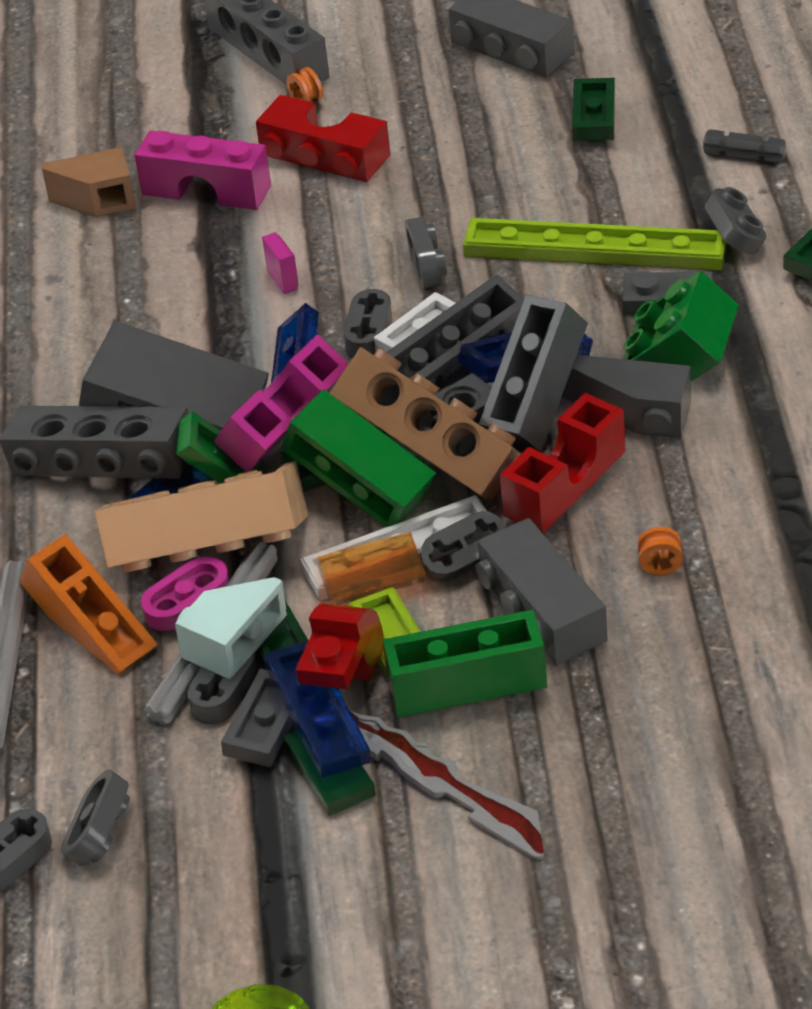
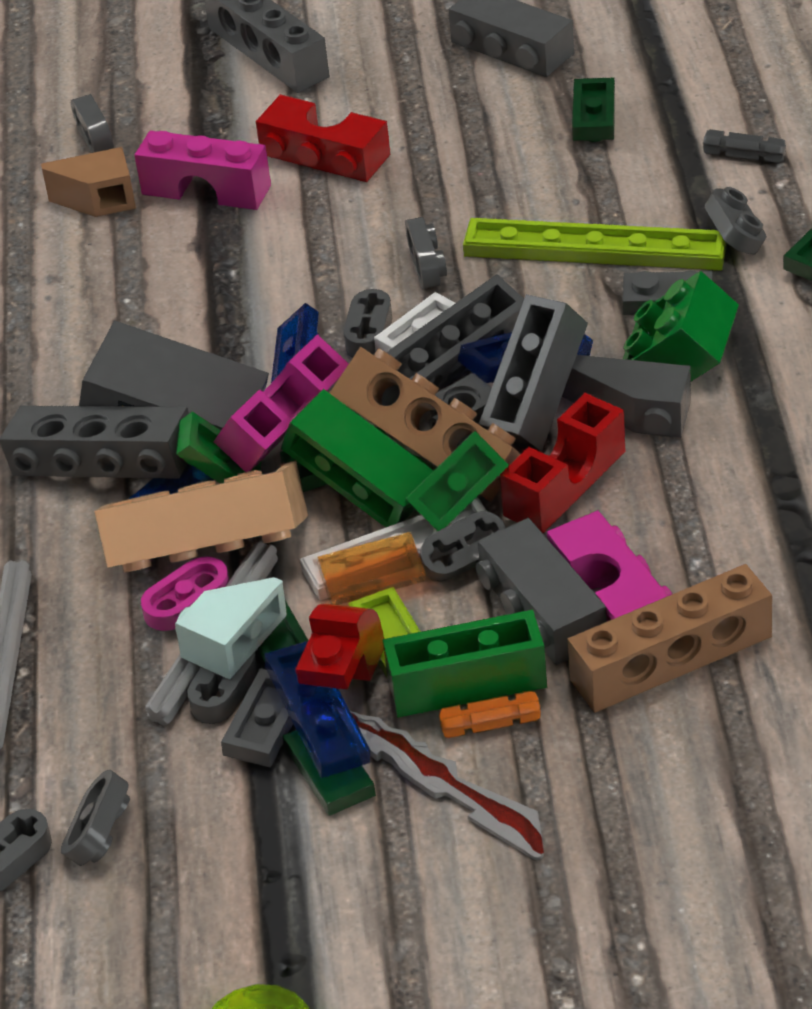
(85, 605): orange slope -> none
(91, 124): none -> dark grey beam
(280, 262): dark pink tile -> none
(305, 85): orange bush -> none
(457, 481): none -> green plate
(489, 714): none -> orange axle
(606, 562): none -> dark pink arch
(660, 539): orange bush -> none
(670, 637): none -> medium nougat brick

